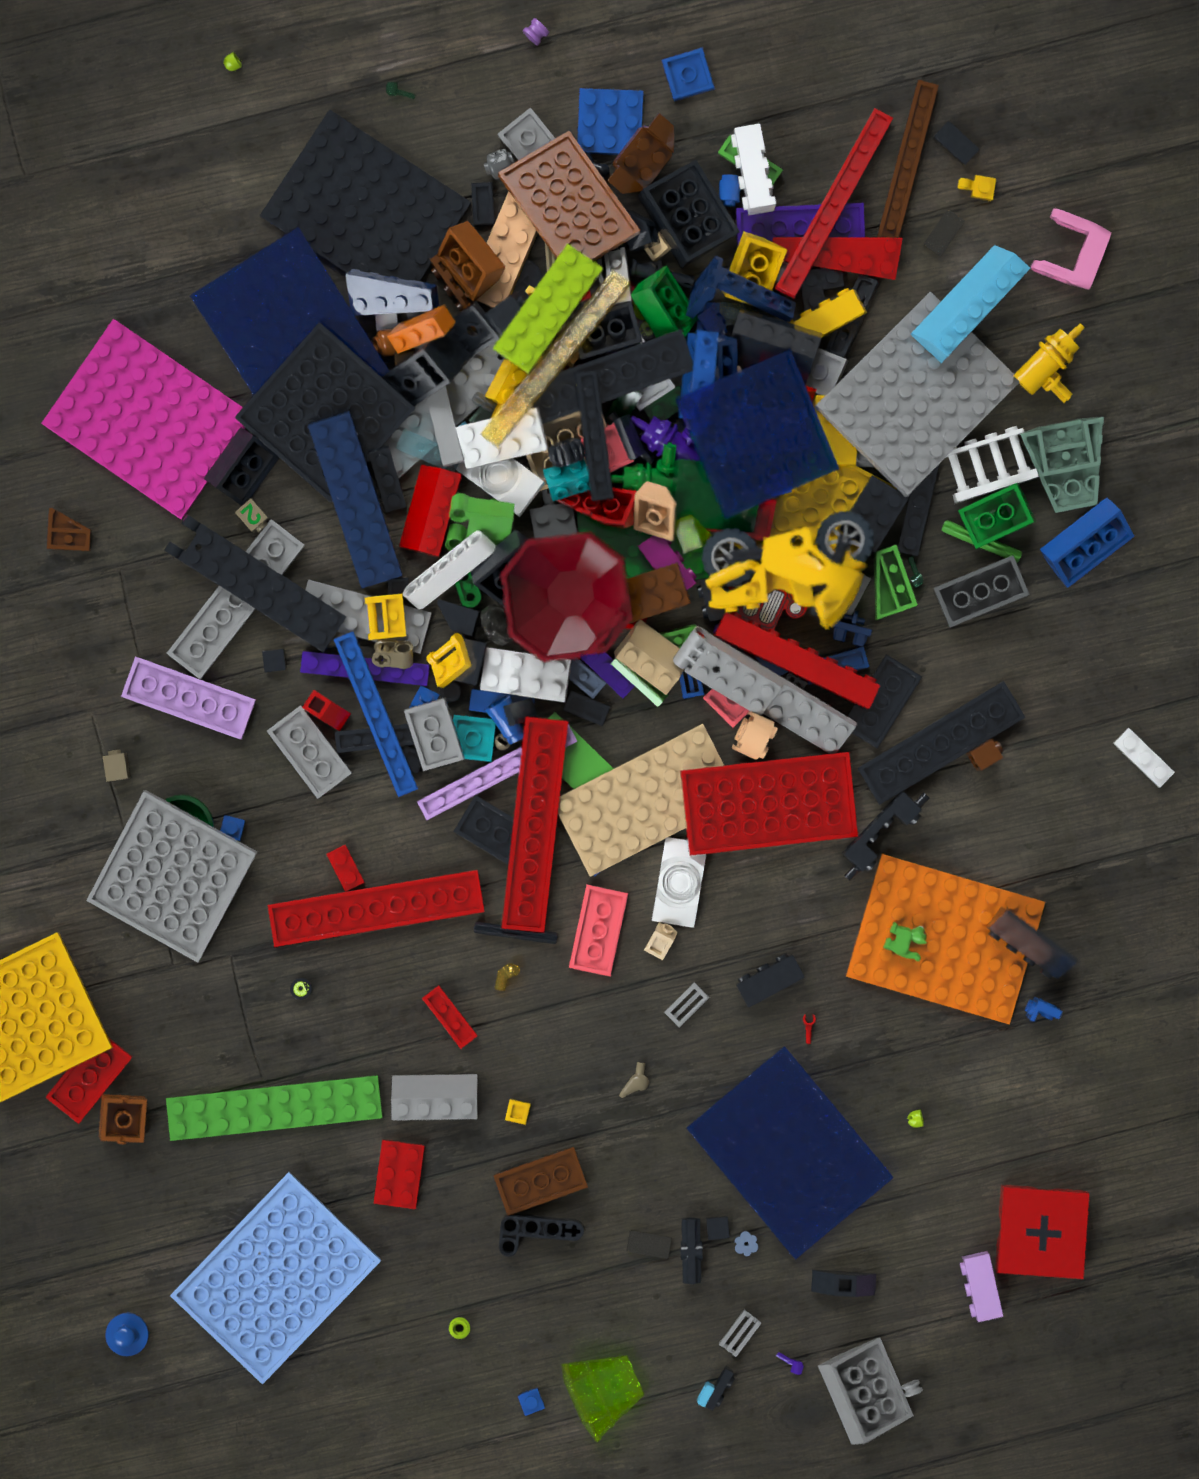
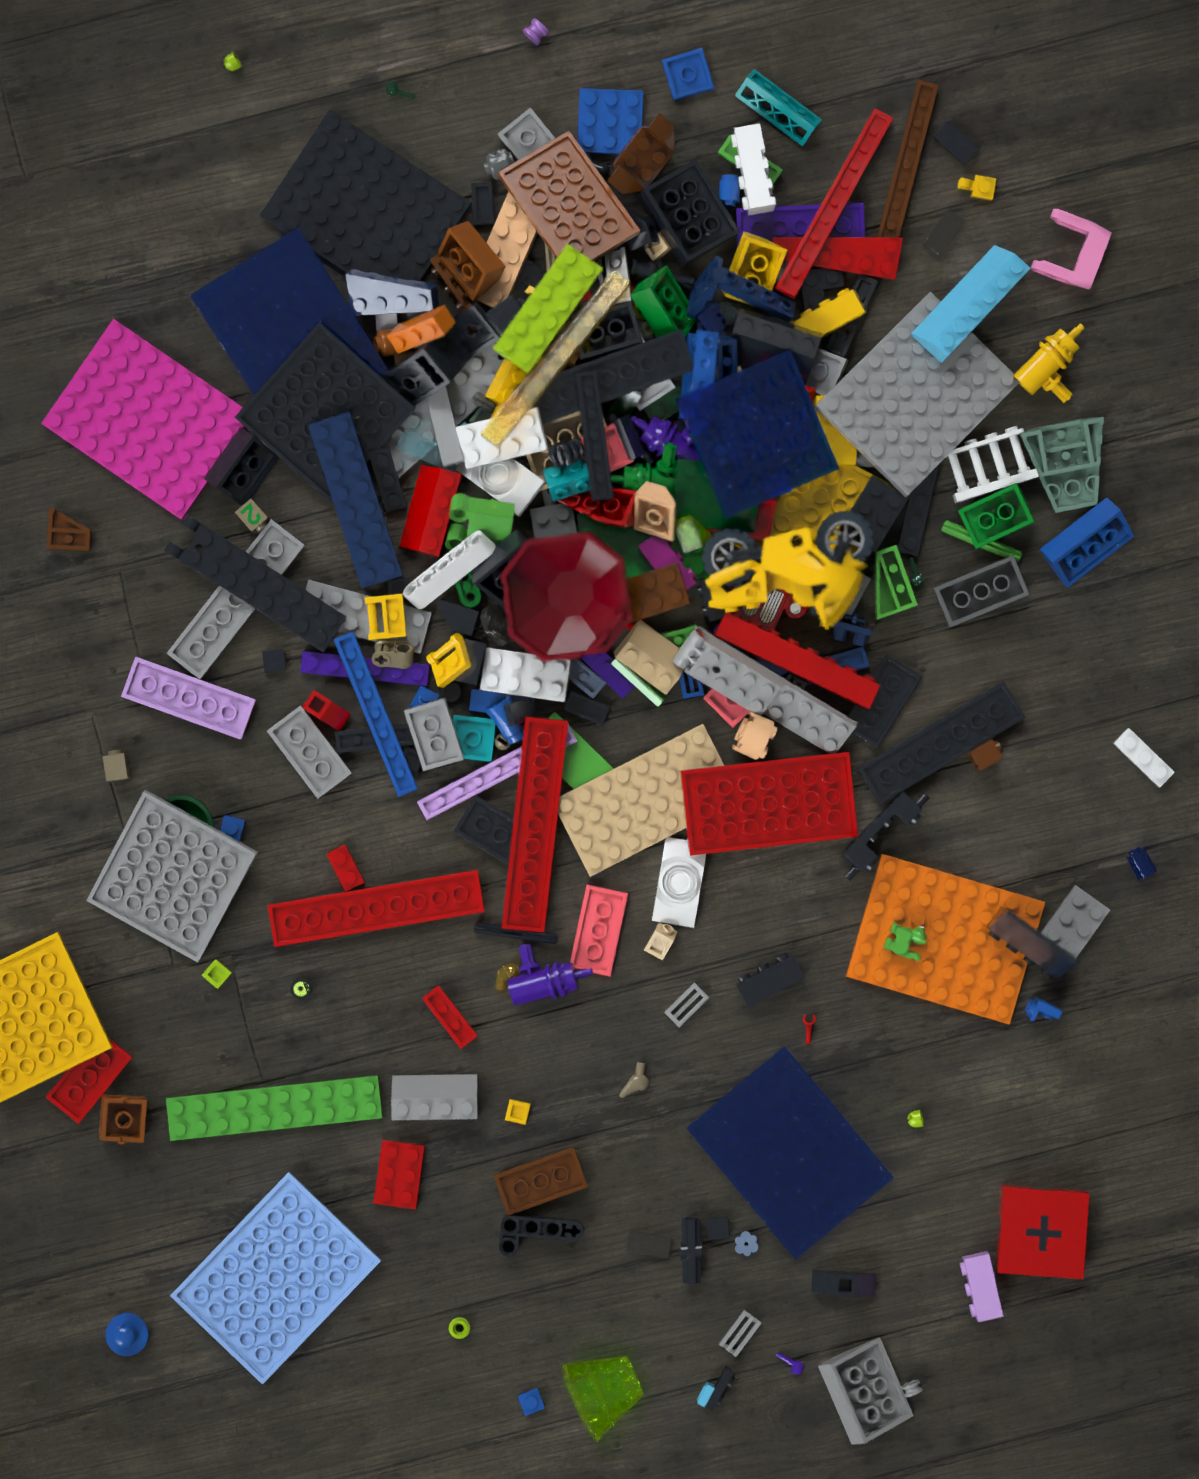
(216, 973): none -> lime plate
(544, 983): none -> dark purple piece
(783, 102): none -> teal fence
(1075, 921): none -> light grey plate
(1141, 863): none -> clear blue brick

